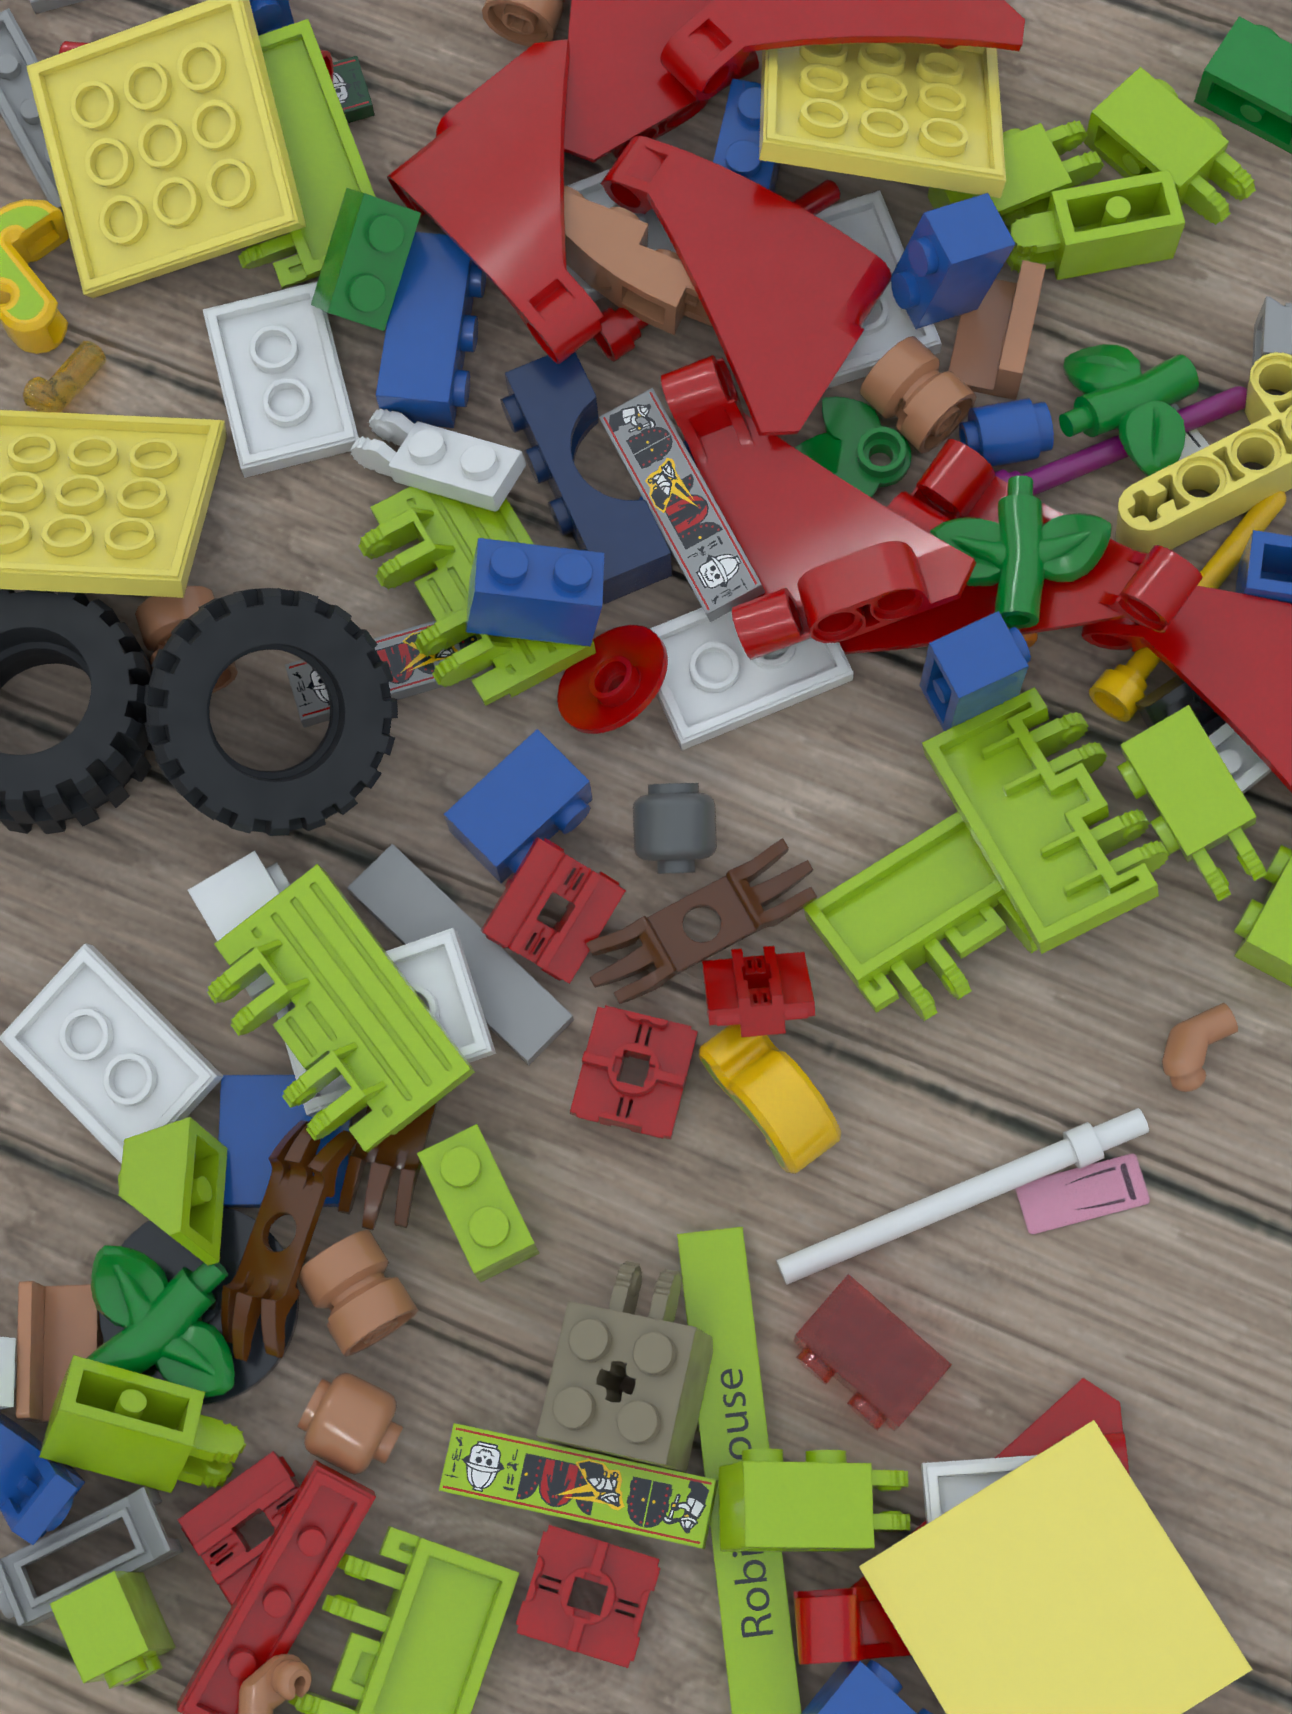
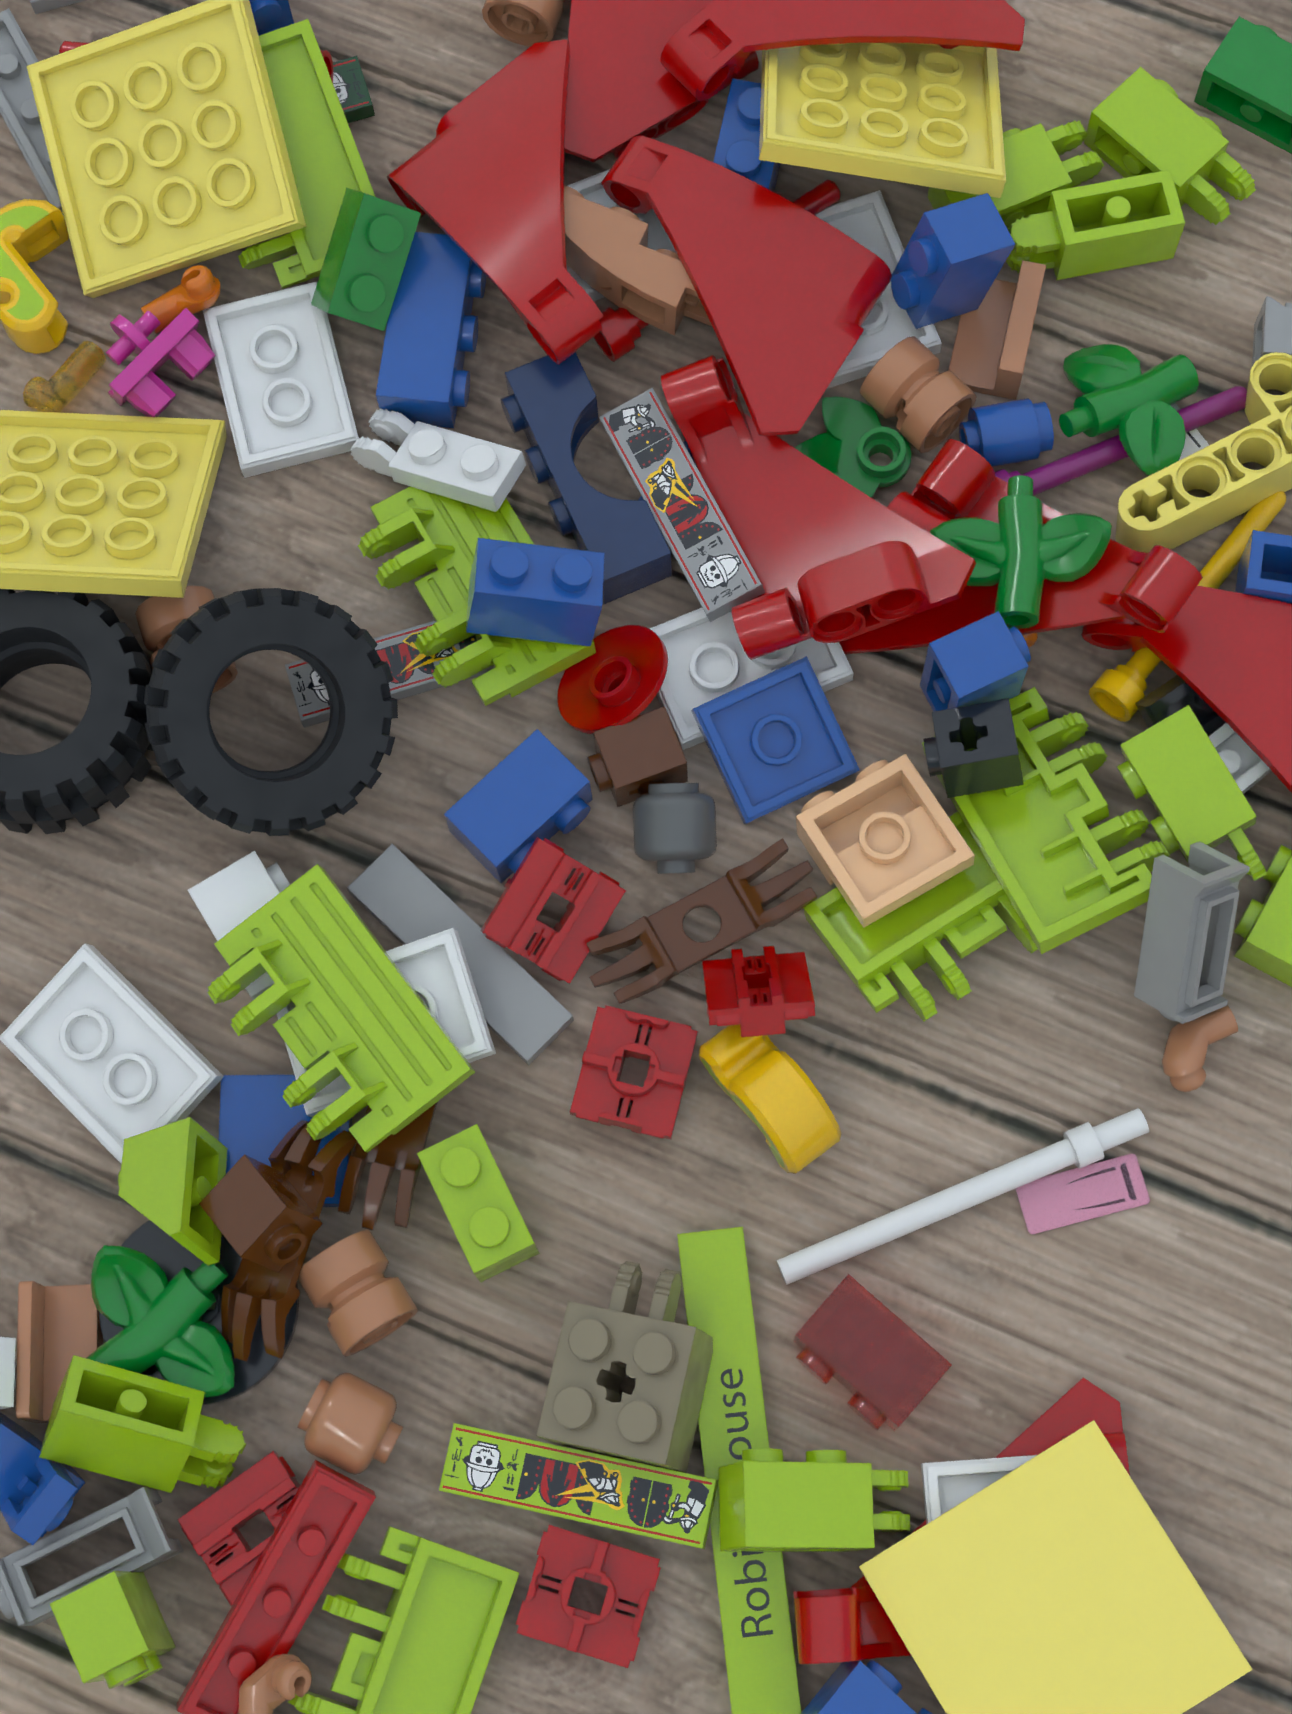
(176, 342): none -> dark pink hips
(196, 293): none -> orange arm
(261, 1214): none -> reddish brown brick
(637, 756): none -> reddish brown brick
(775, 740): none -> blue tile
(882, 839): none -> light nougat plate
(978, 726): none -> black brick
(1188, 933): none -> light grey window

